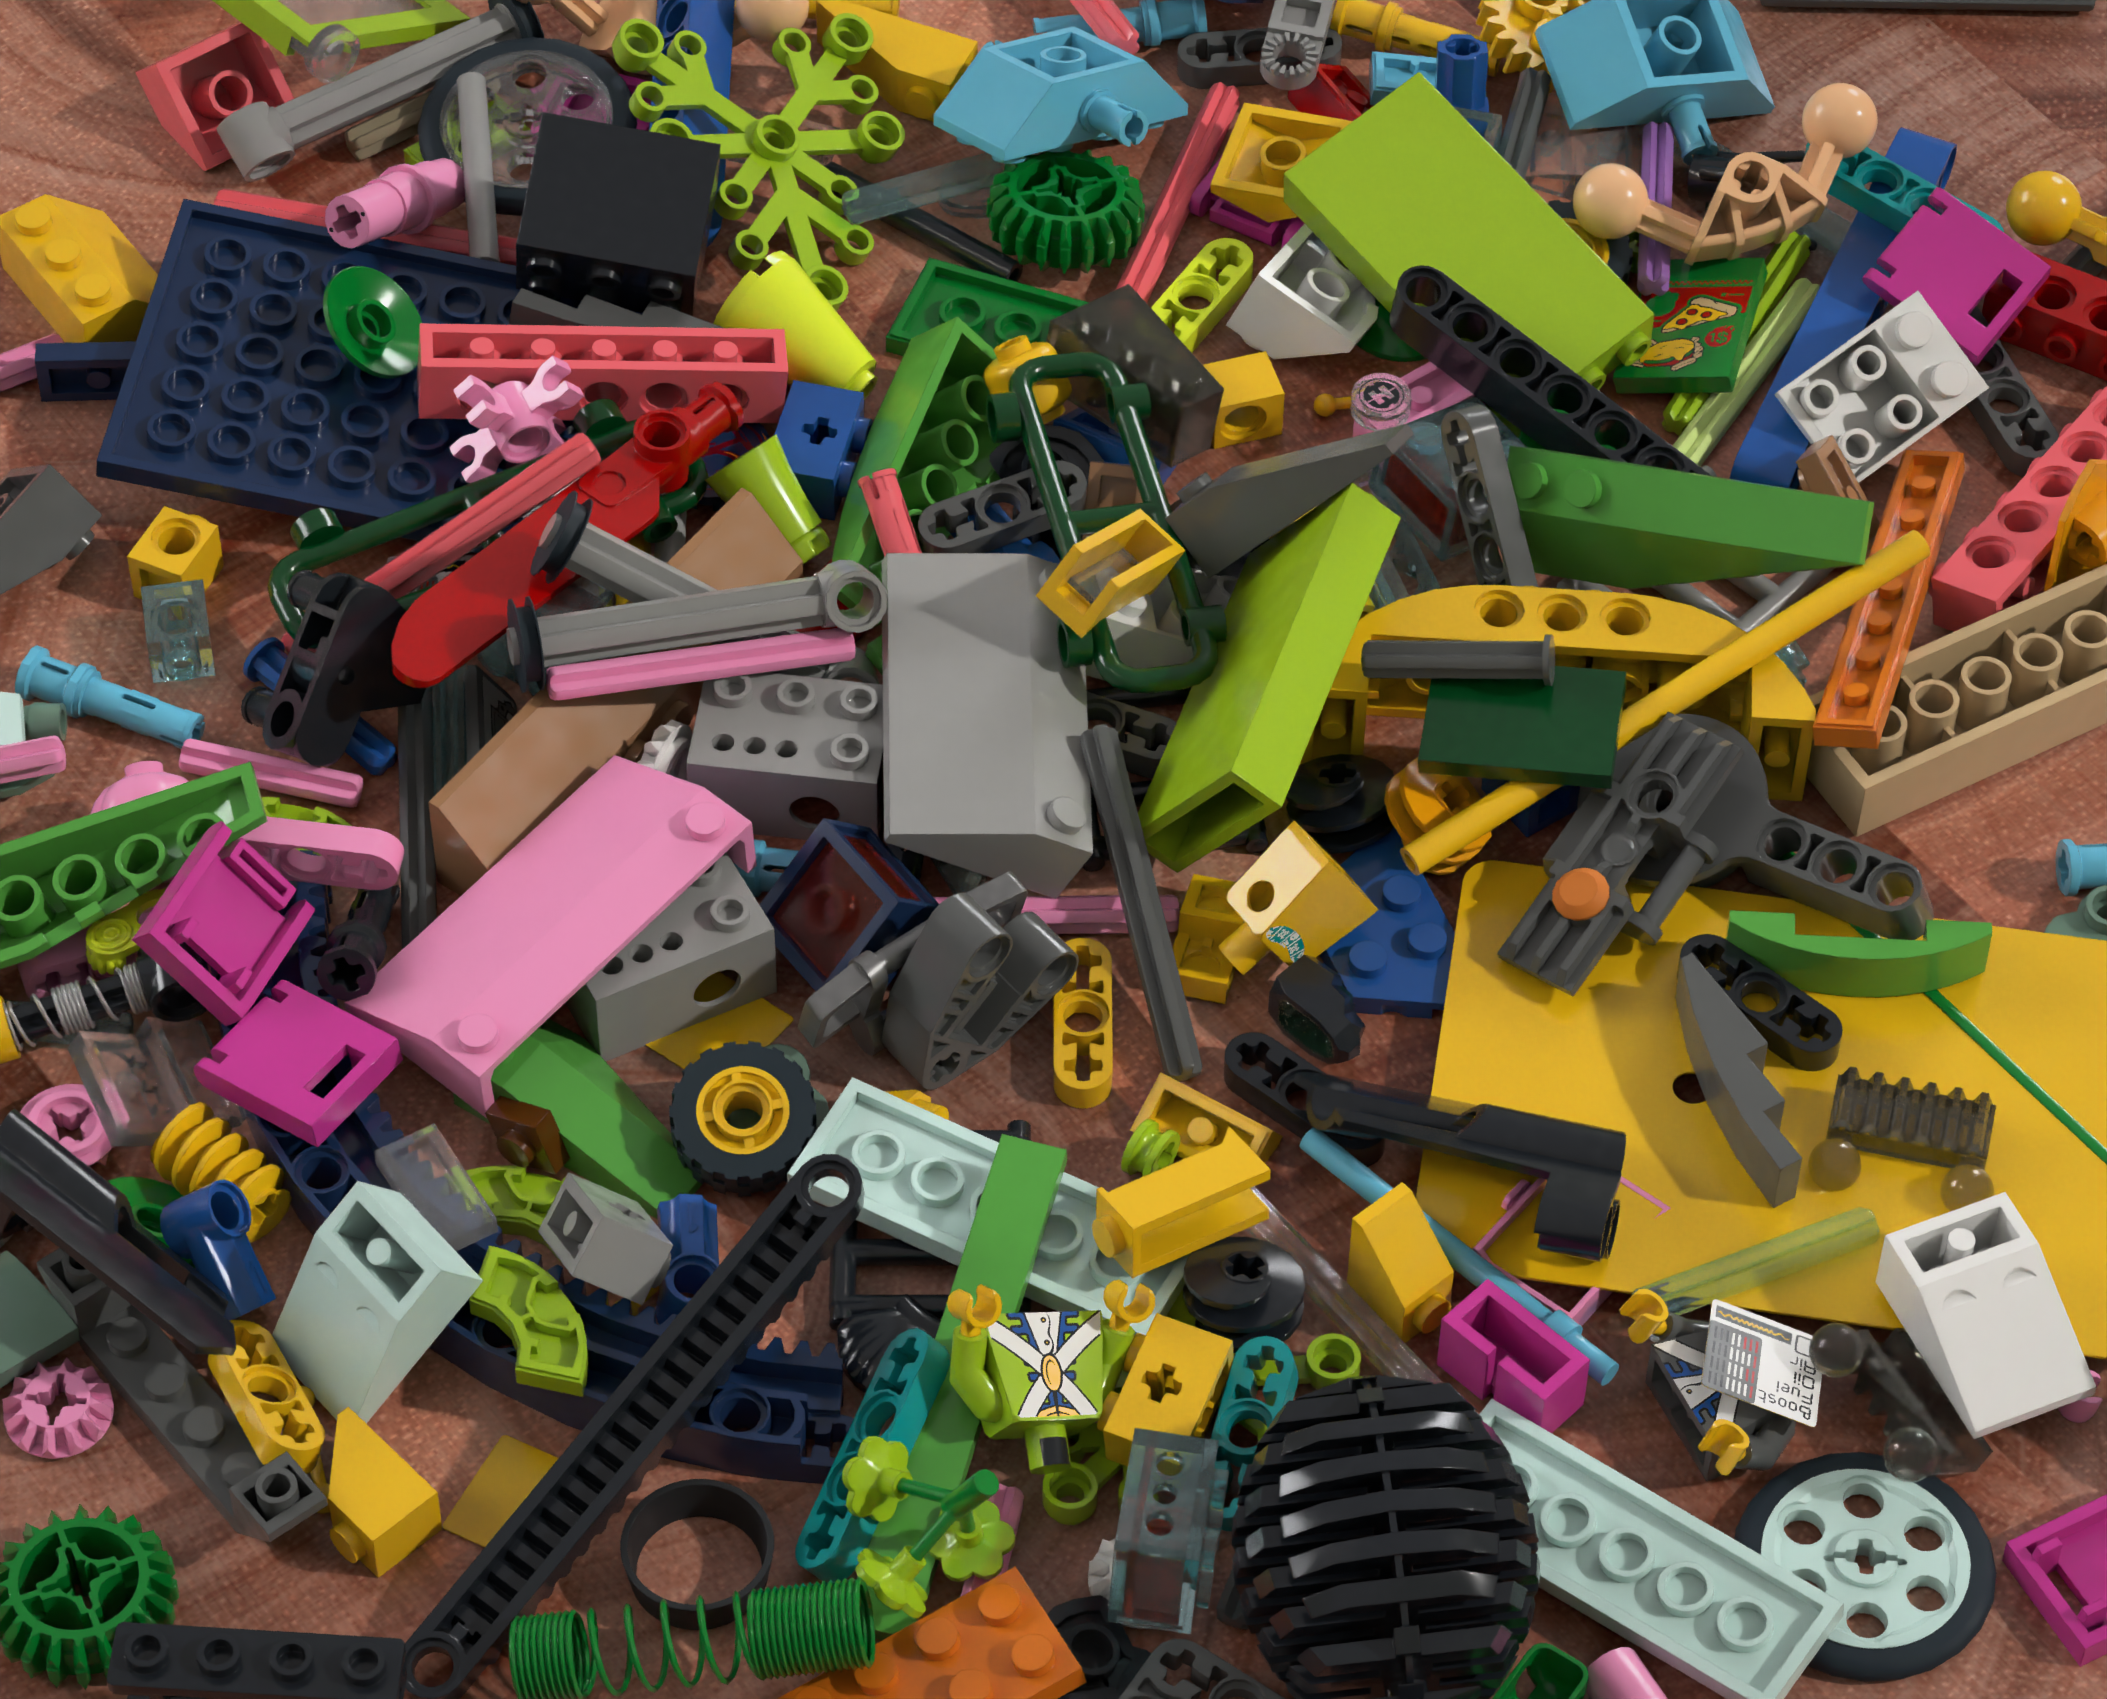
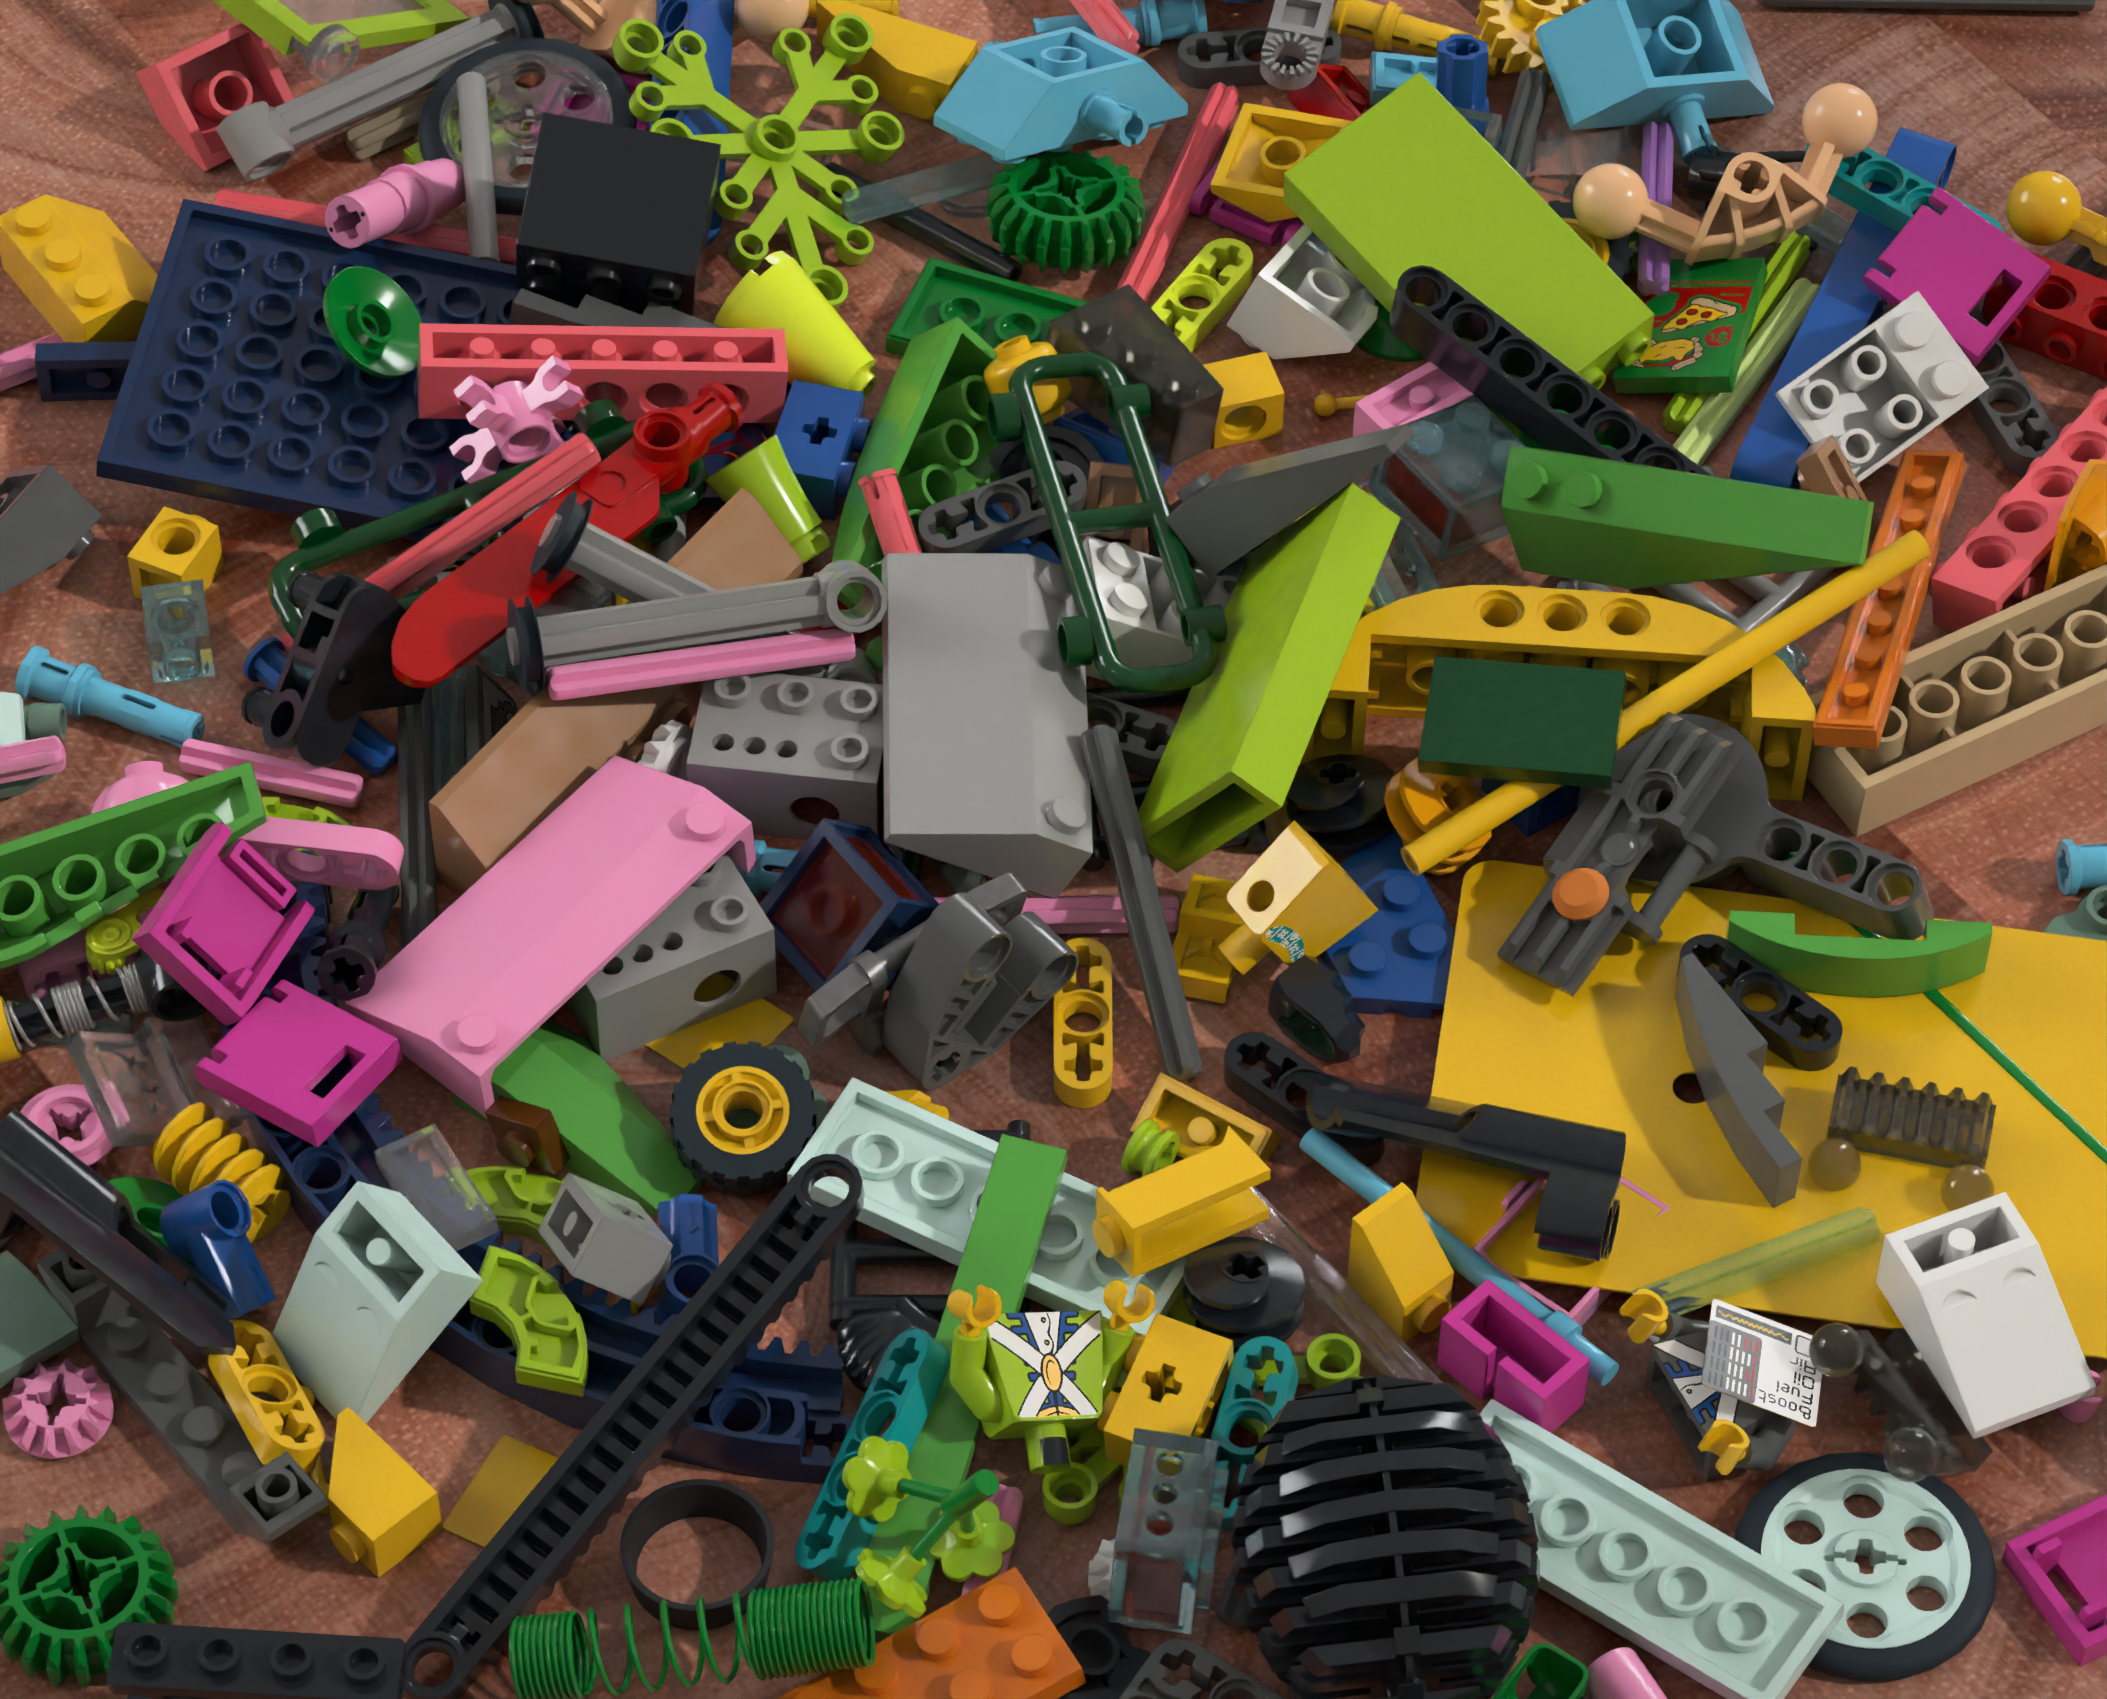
(1110, 571): yellow window -> none
(1380, 401): clear tile -> none
(1460, 659): dark grey axle -> none
(1476, 462): dark grey beam -> none

